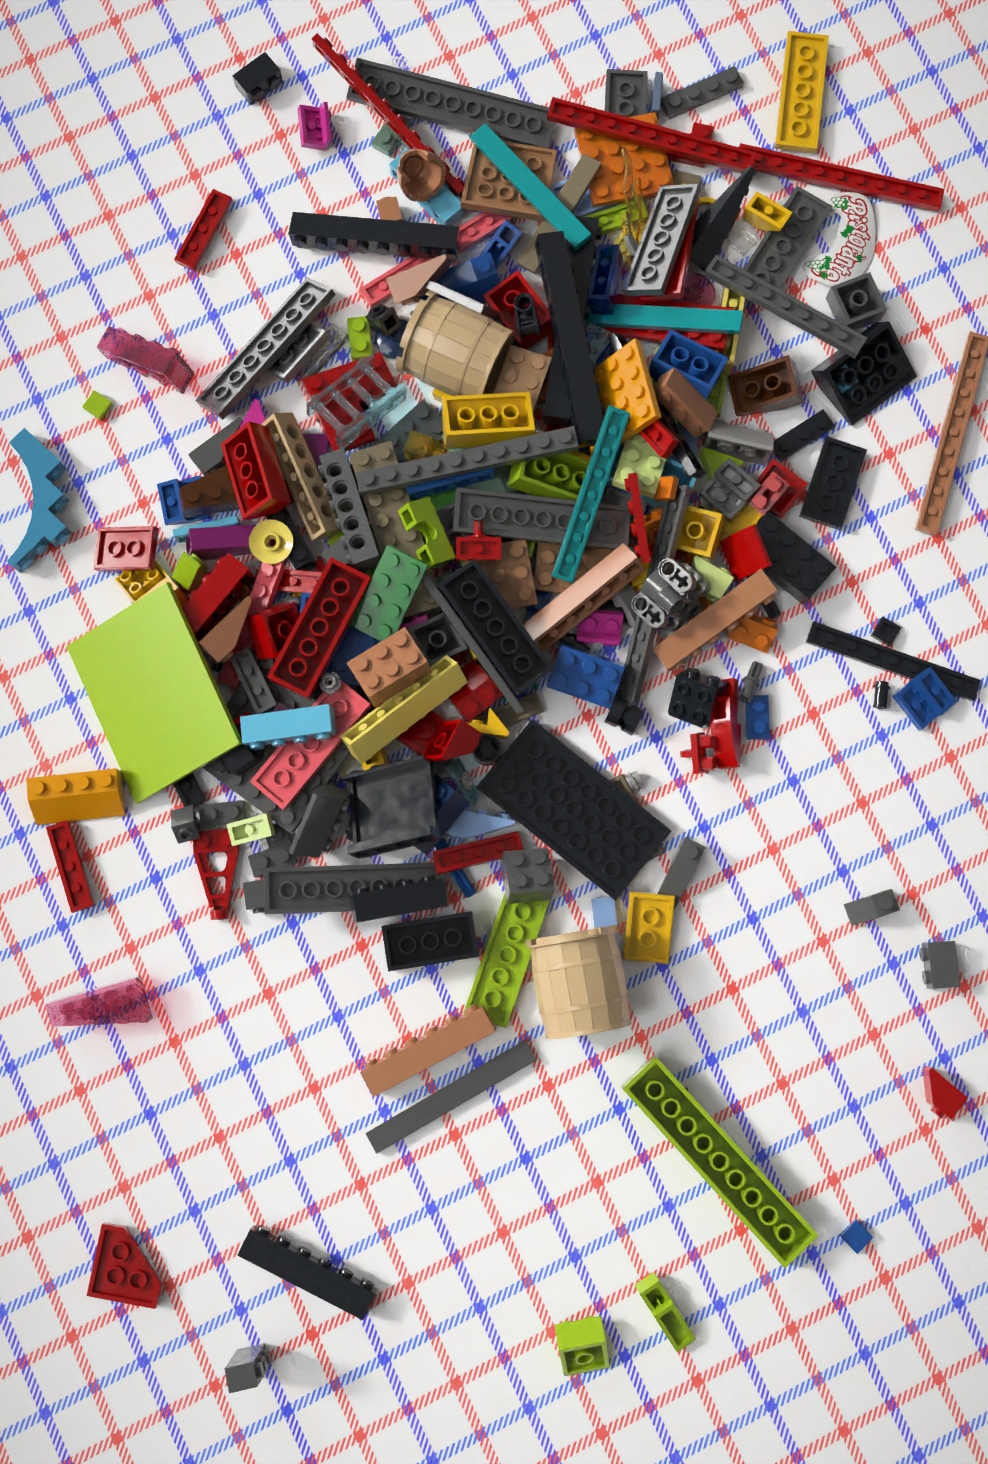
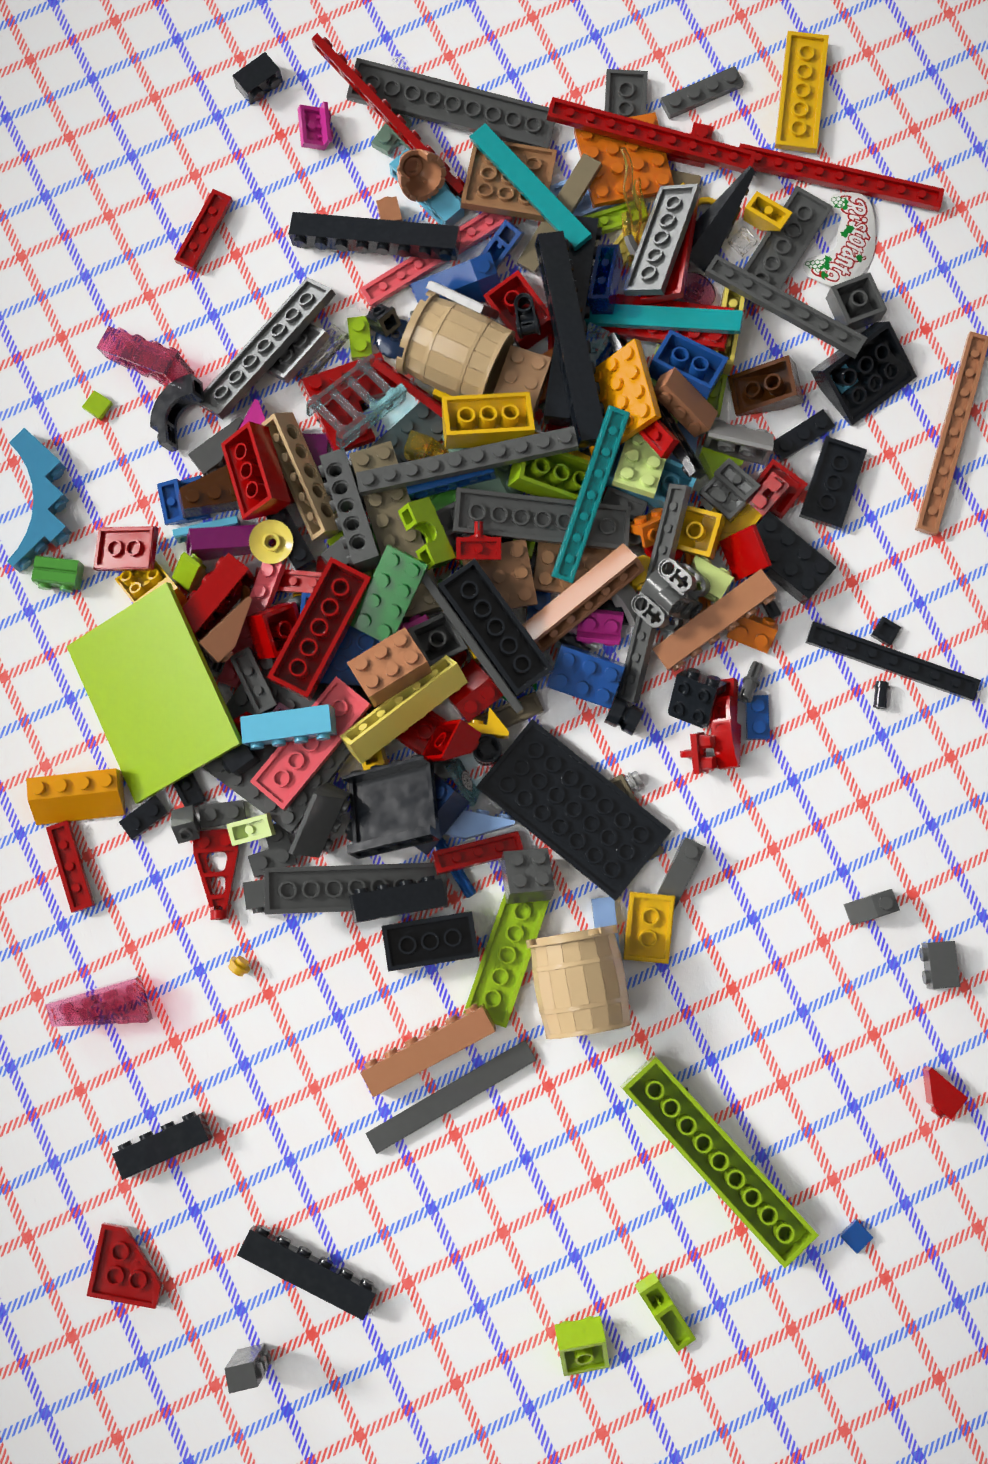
(57, 573): none -> bright green brick
(144, 817): none -> black plate
(163, 1145): none -> black brick
(170, 405): none -> black arch
(239, 966): none -> yellow plate
(334, 687): light grey plate -> none
(412, 283): nougat slope -> none
(412, 388): none -> red tile
(635, 508): red plate -> none
(657, 93): sand blue tile -> none
(666, 488): orange tile -> none
(924, 698): blue slope -> none

